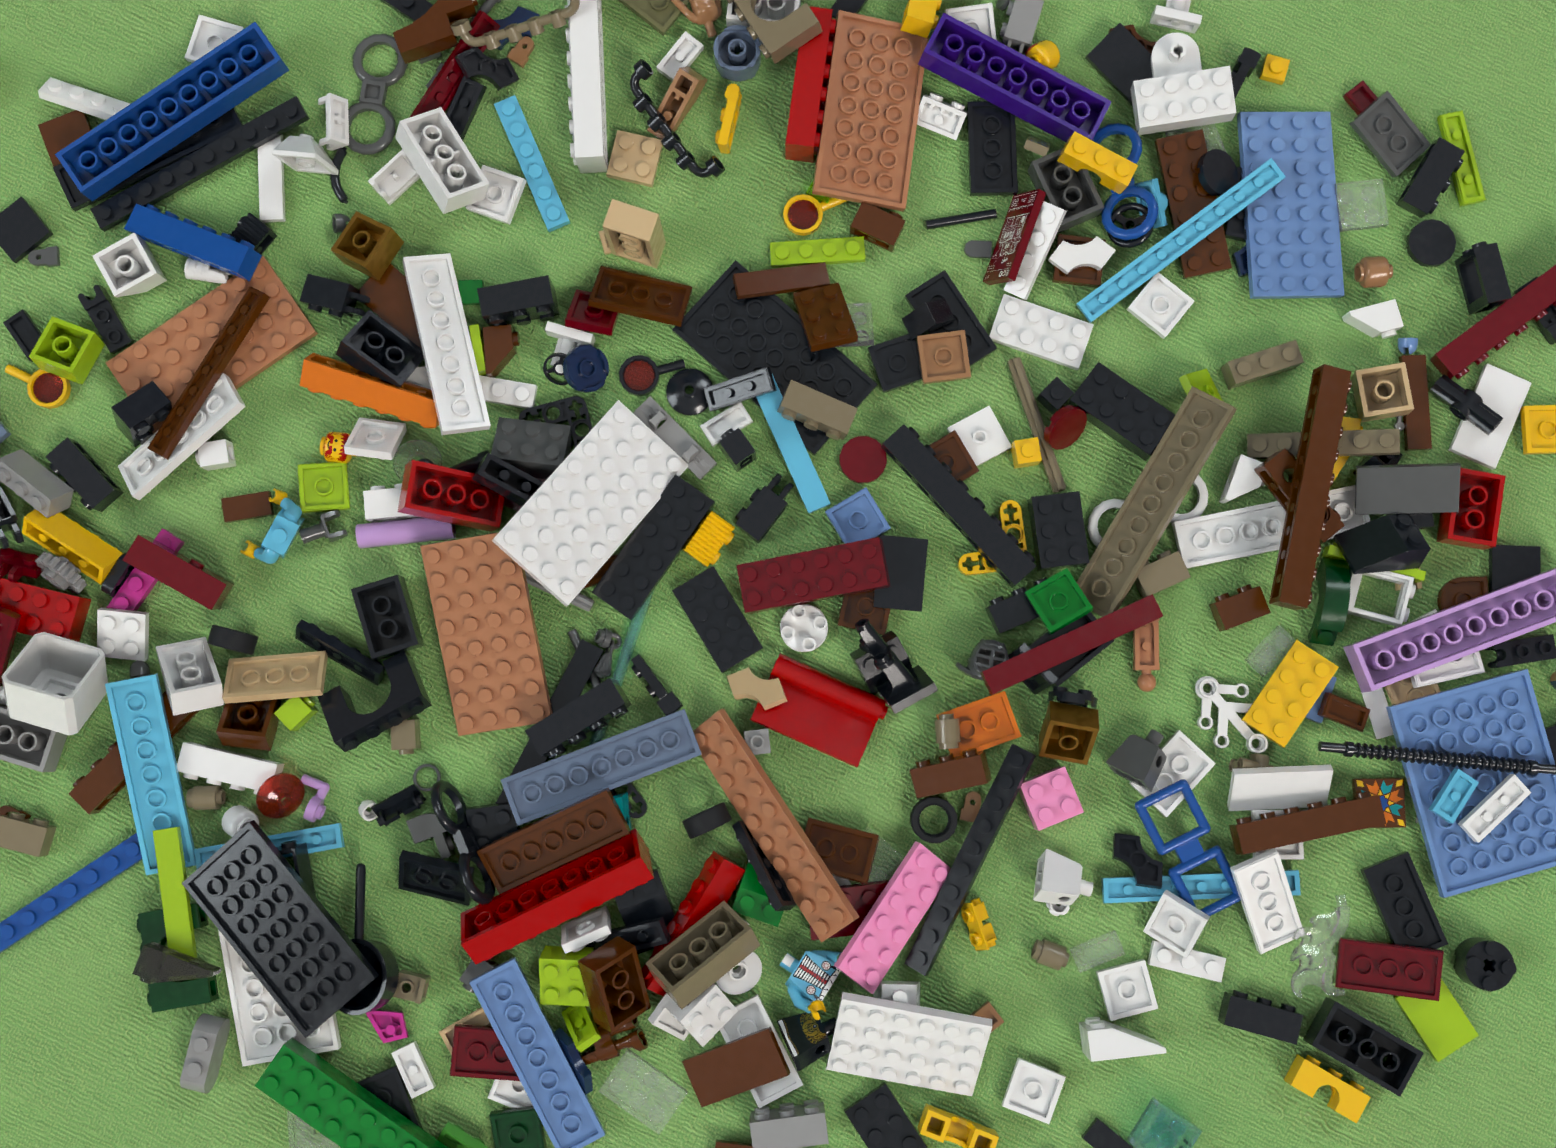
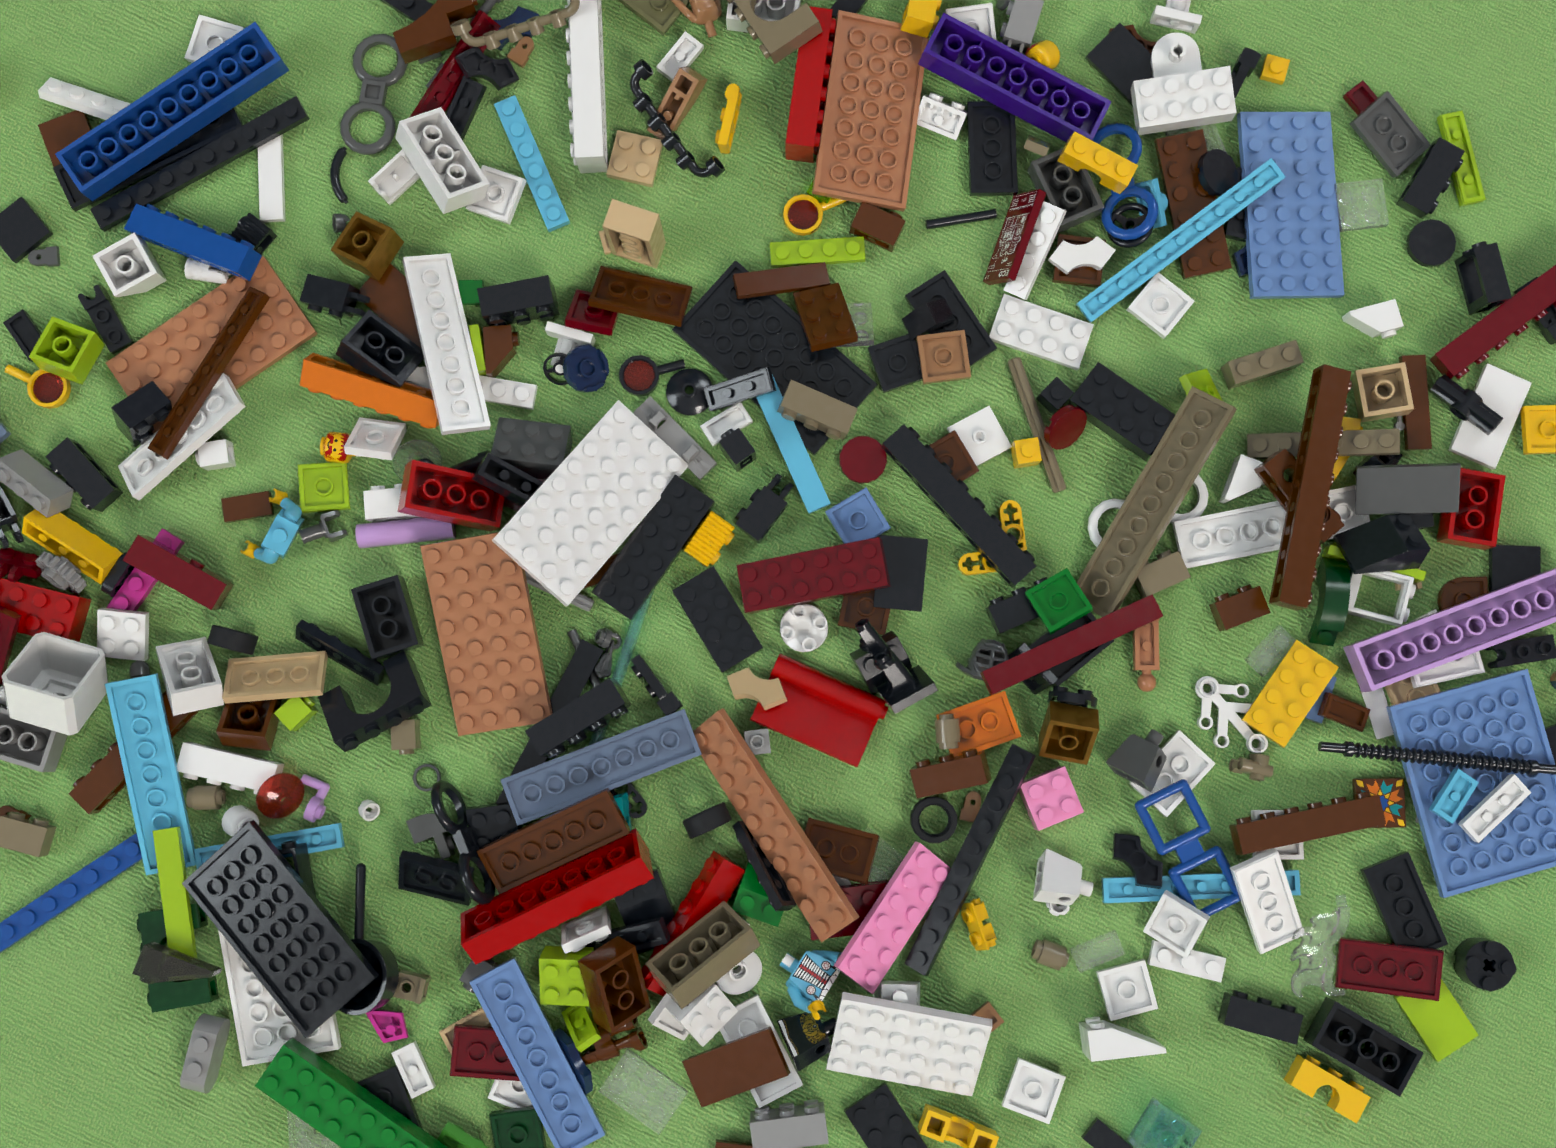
(304, 155): white slope -> none
(336, 122): white hinge -> none
(401, 802): black hinge -> none
(566, 414): black beam -> none
(733, 66): sand blue brick -> none
(978, 249): dark grey piece -> none
(1058, 531): black brick -> none
(1278, 787): white tile -> none
(1373, 271): medium nougat head -> none
(1410, 343): medium blue hinge -> none

